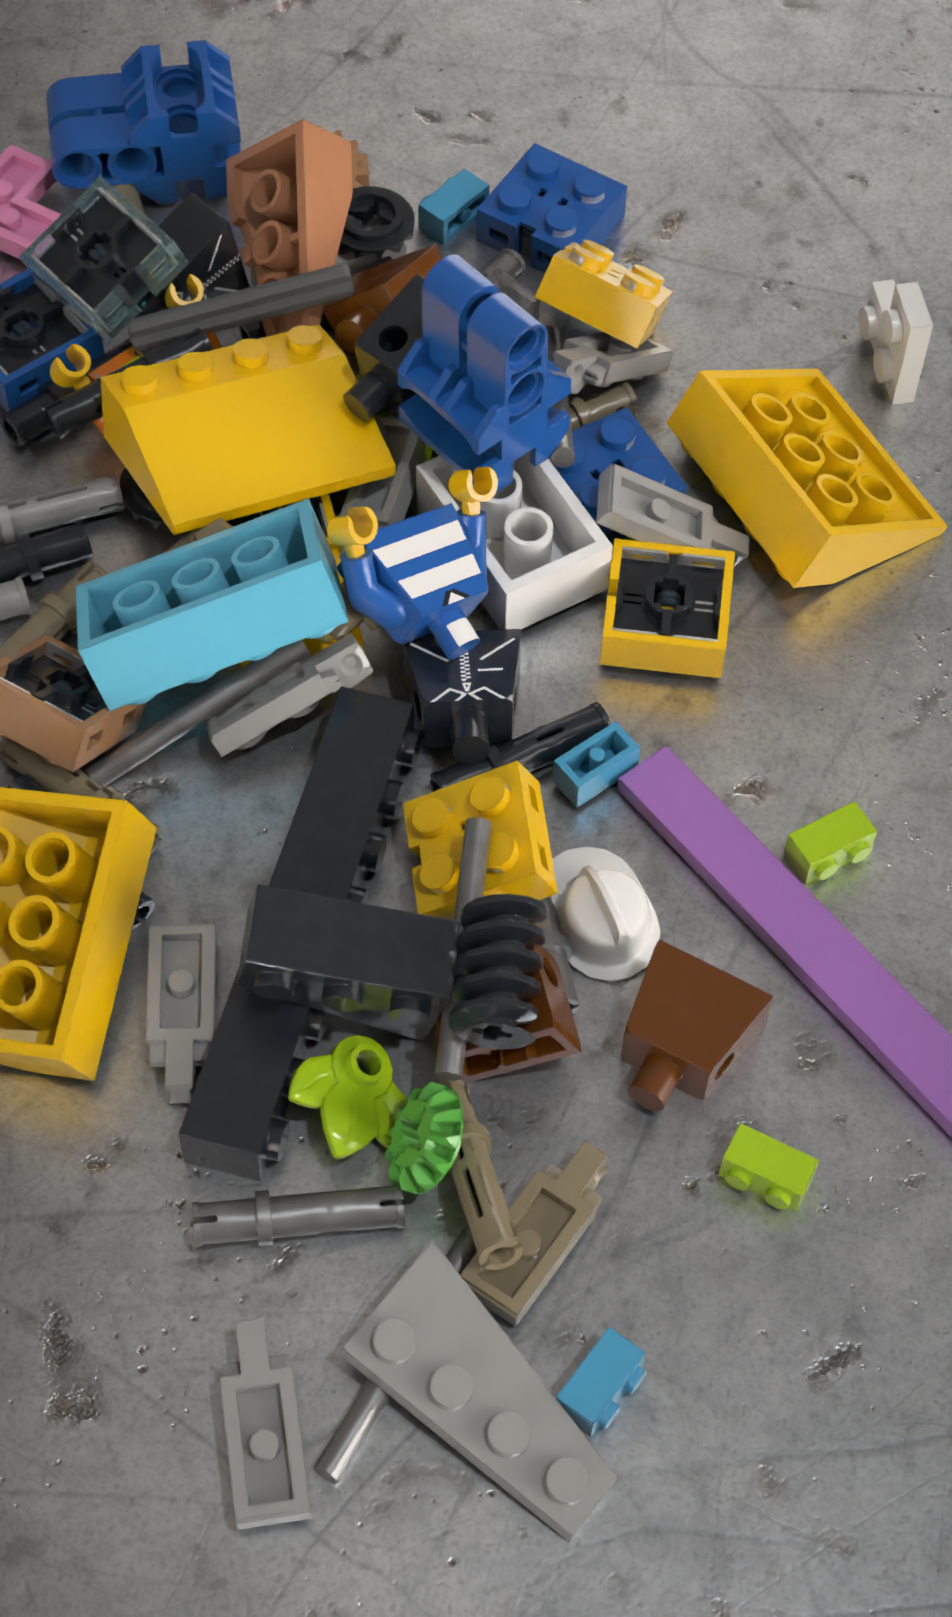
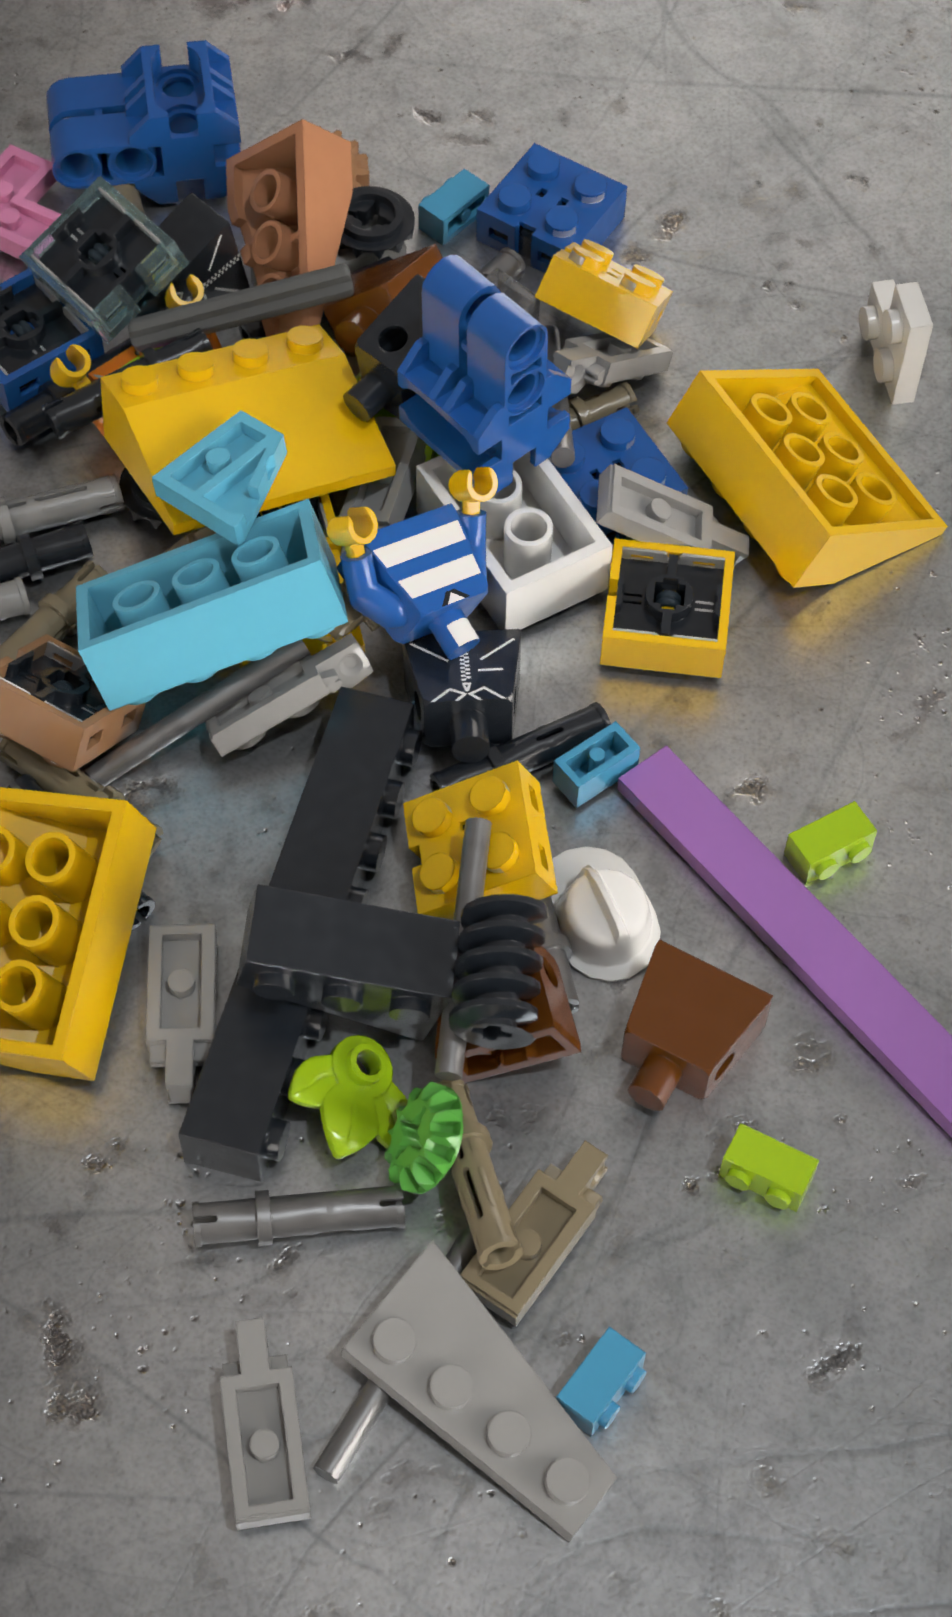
(225, 476): none -> medium azure wing

